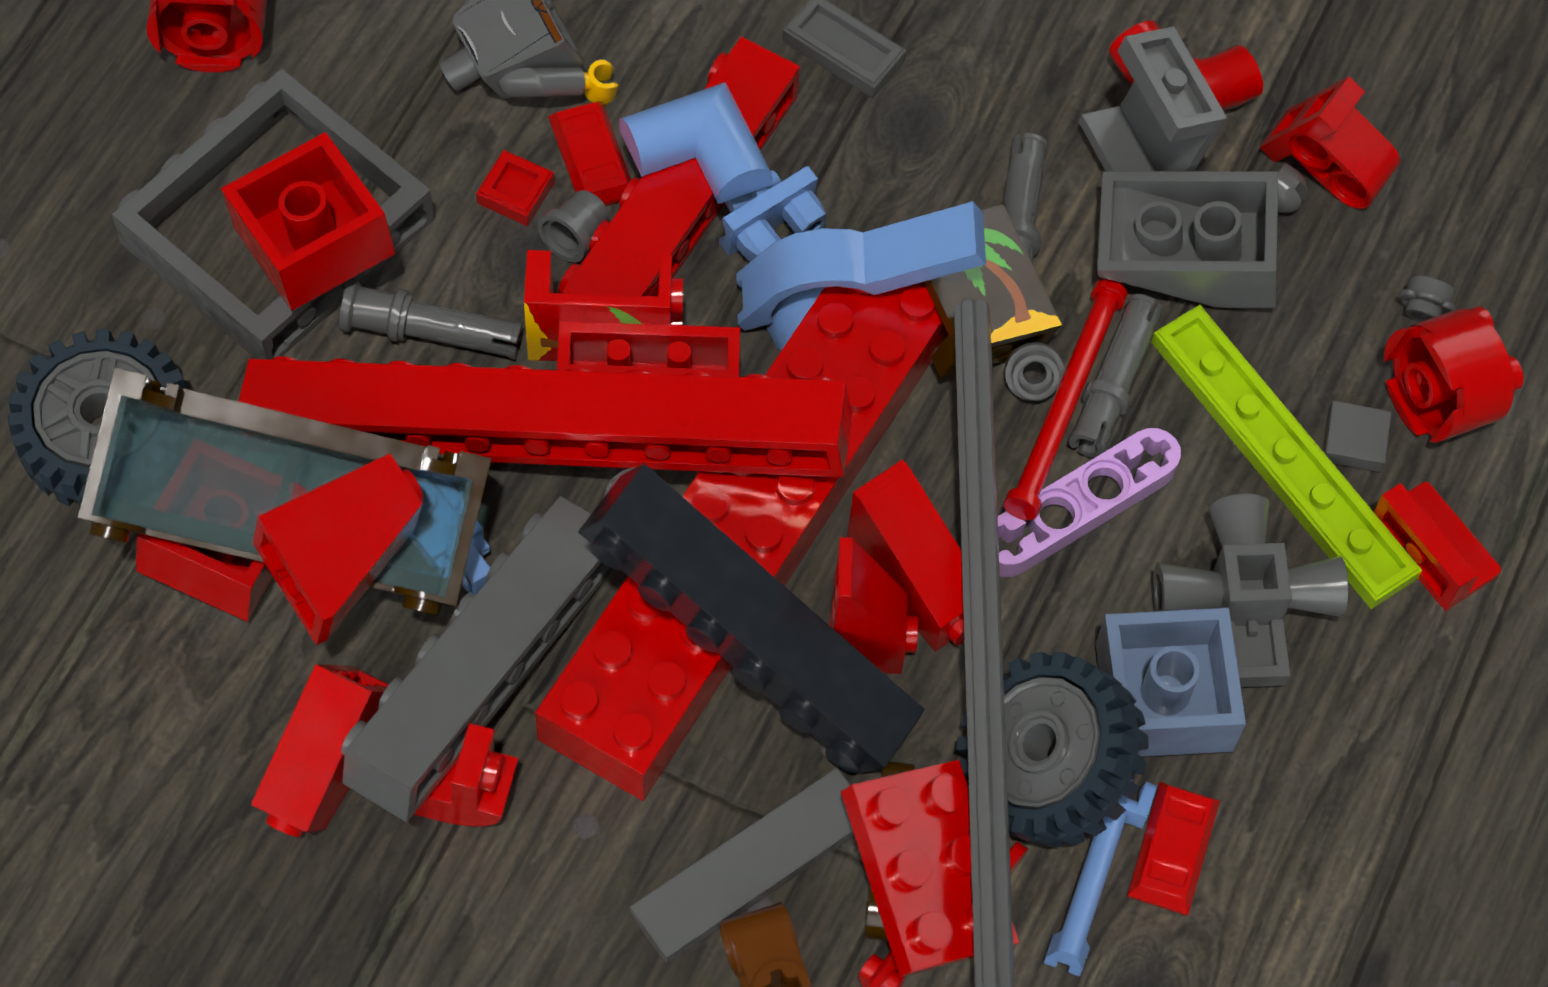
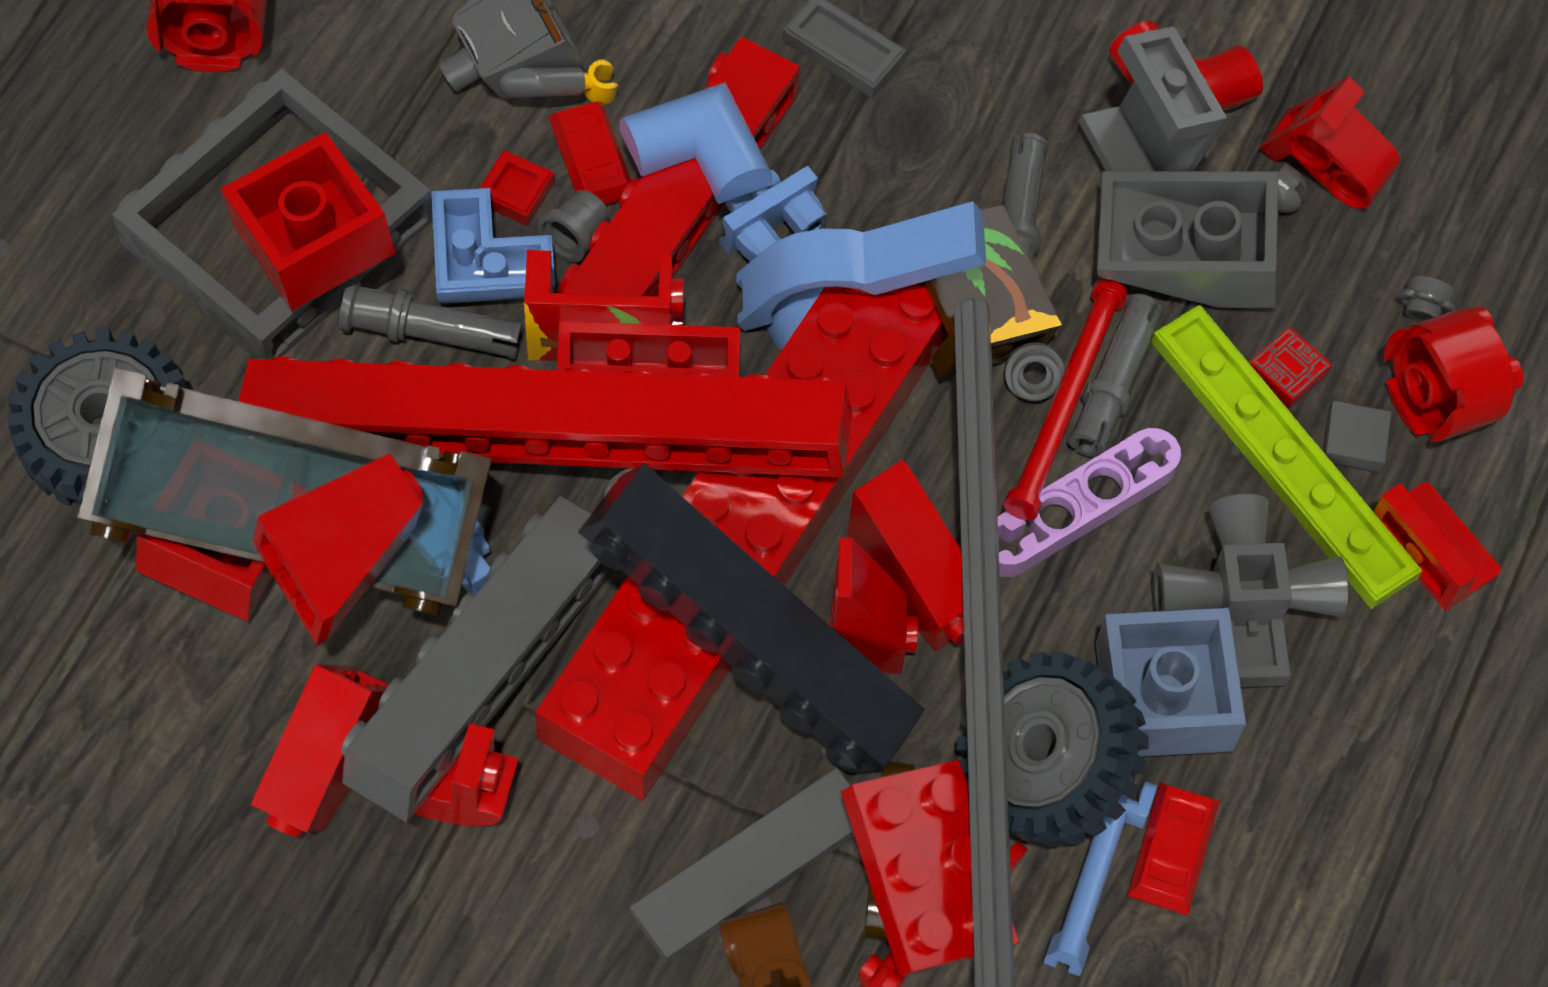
(468, 258): none -> medium blue brick
(1290, 367): none -> red tile

